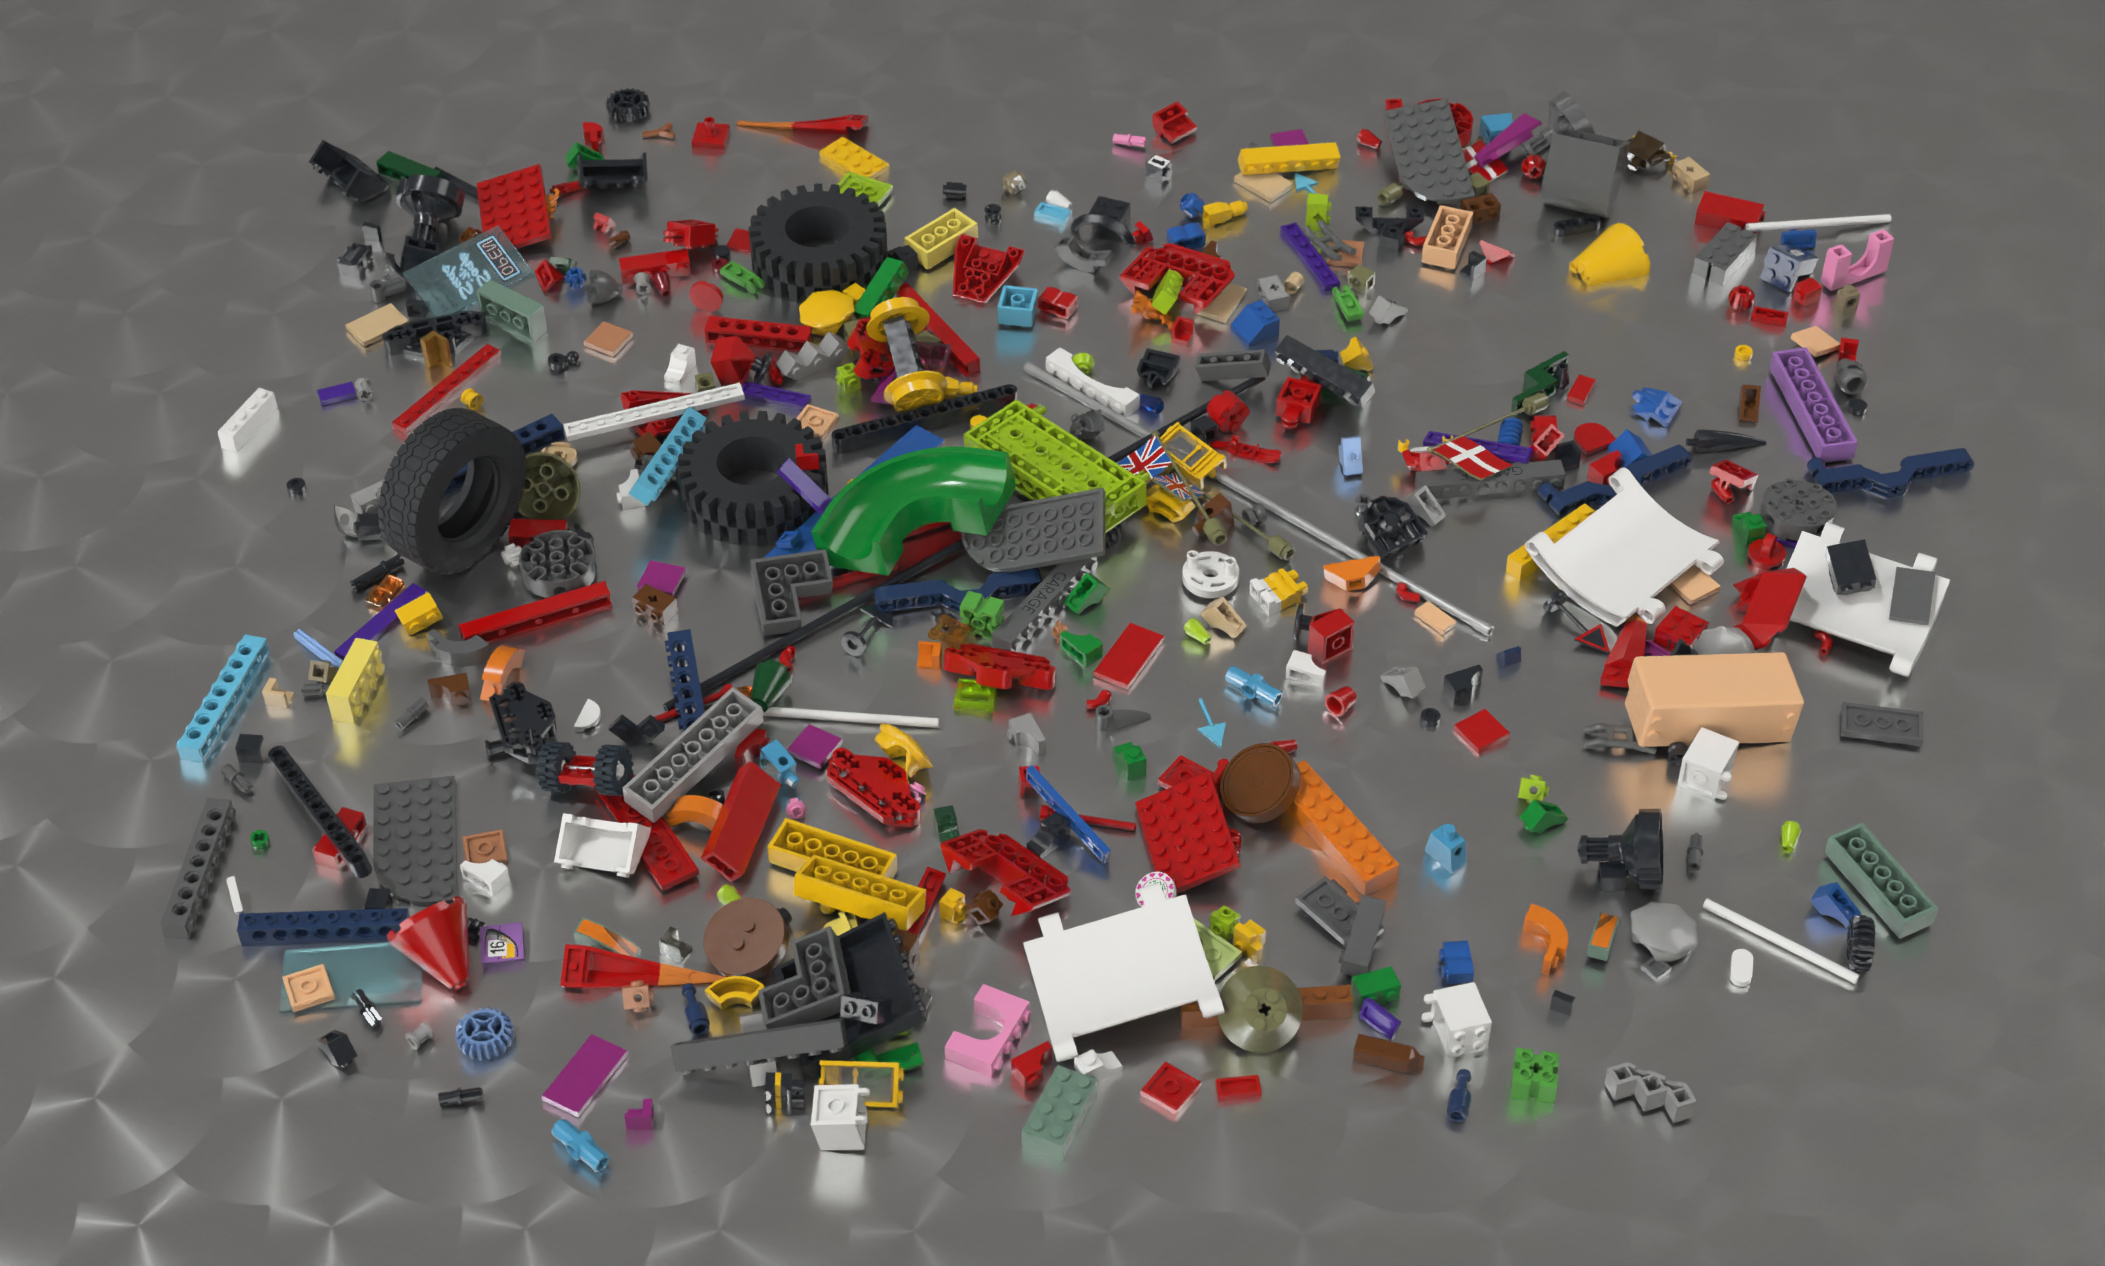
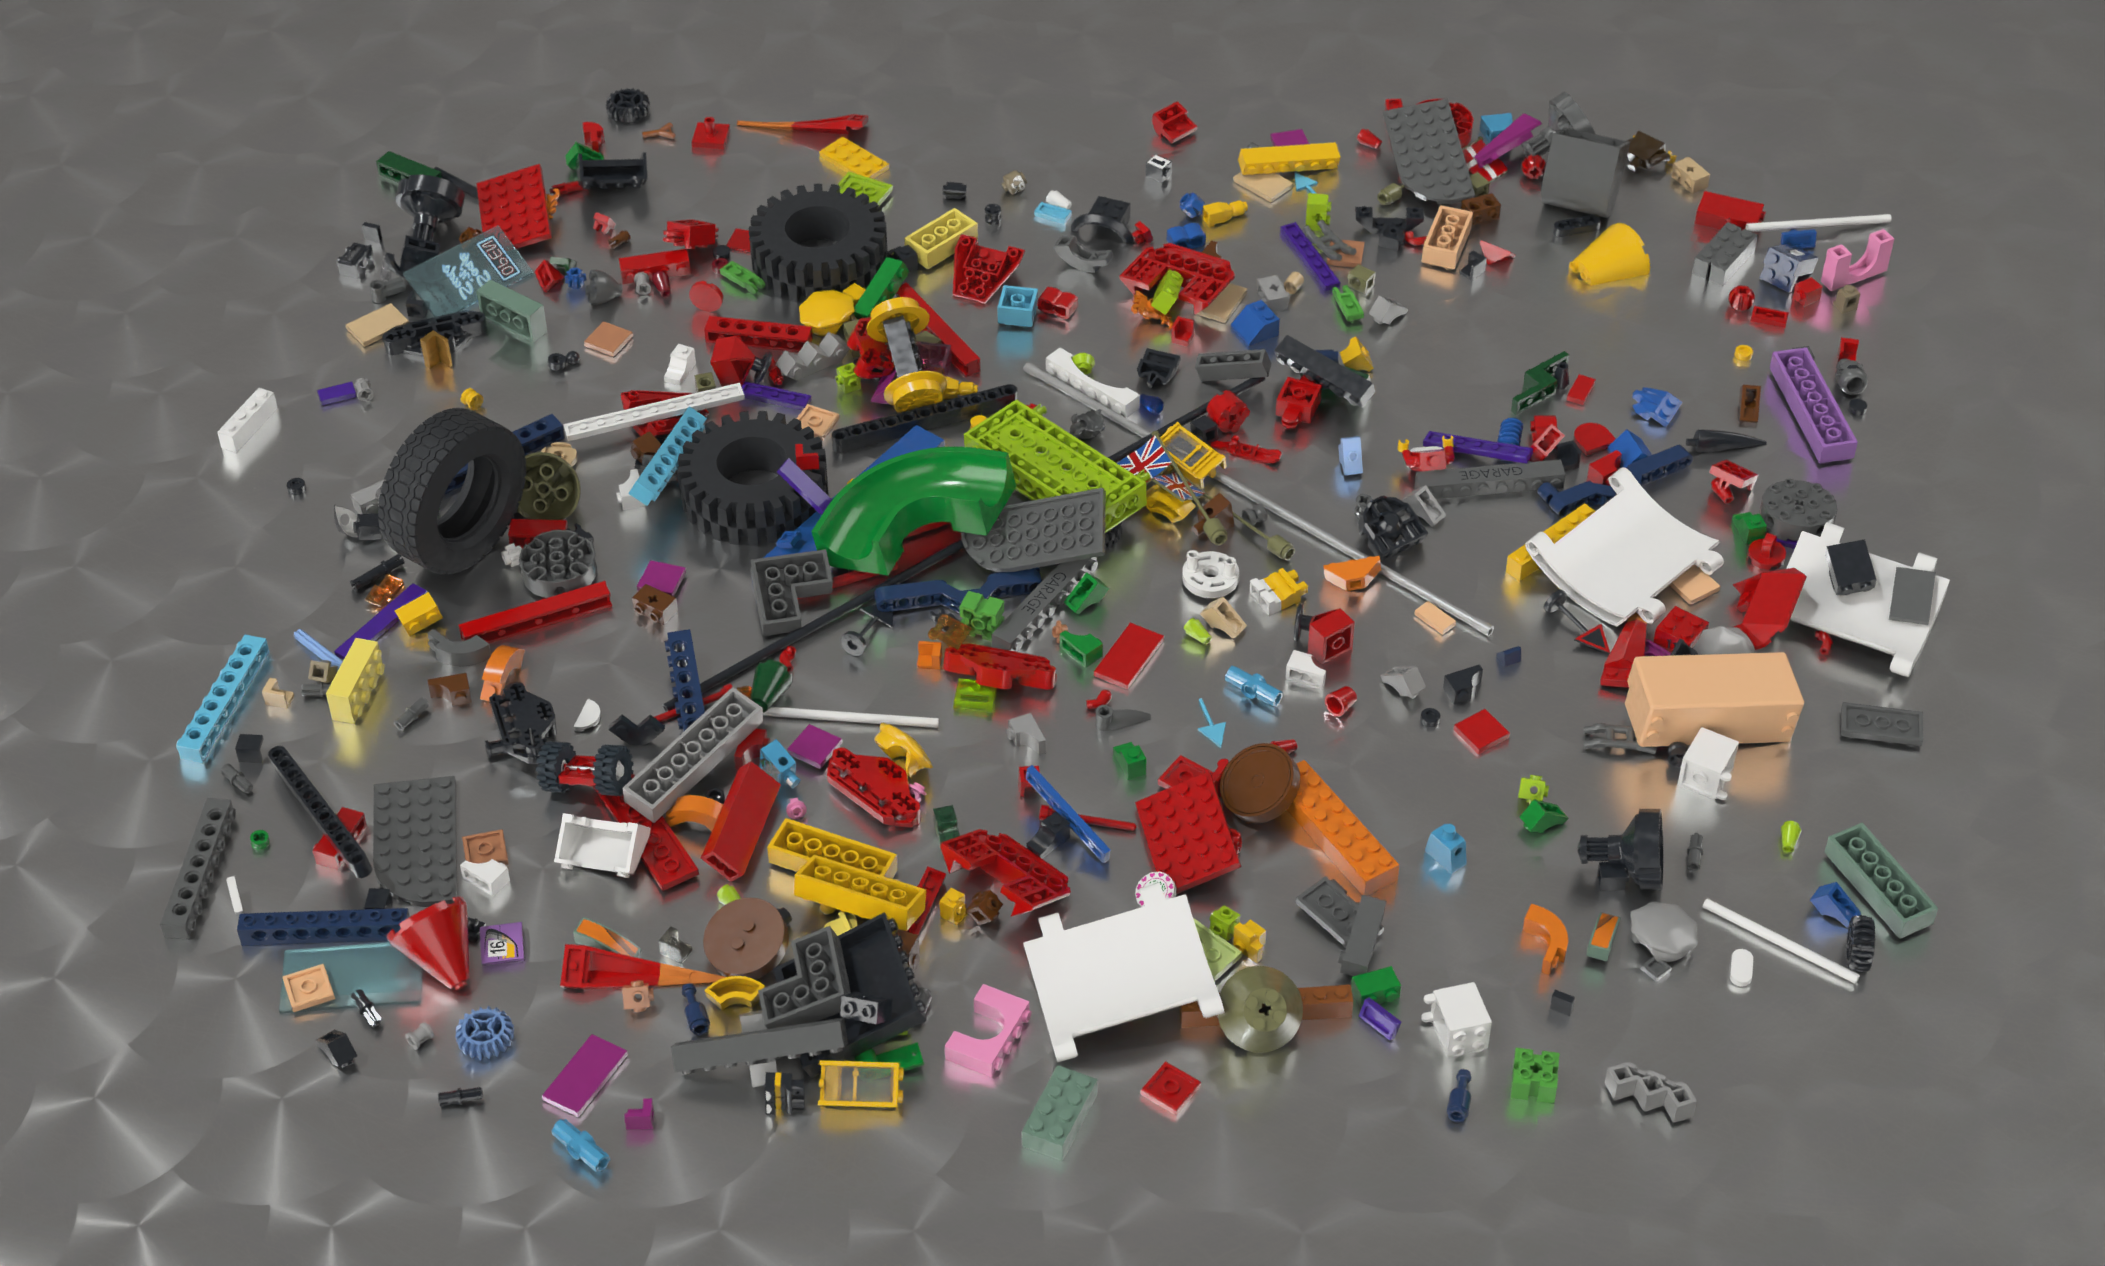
(348, 172): black windscreen -> none
(446, 389): red plate -> none
(839, 1116): white container -> none
(1029, 1065): red arch -> none
(1097, 1065): white arch -> none
(1129, 140): bright pink axle -> none
(1238, 1087): red tile -> none
(1387, 1054): reddish brown piece -> none
(1405, 595): red arm -> none
(1457, 962): blue brick -> none
(1473, 457): flag -> none
(1816, 341): light nougat tile -> none
(1892, 483): dark blue beam -> none

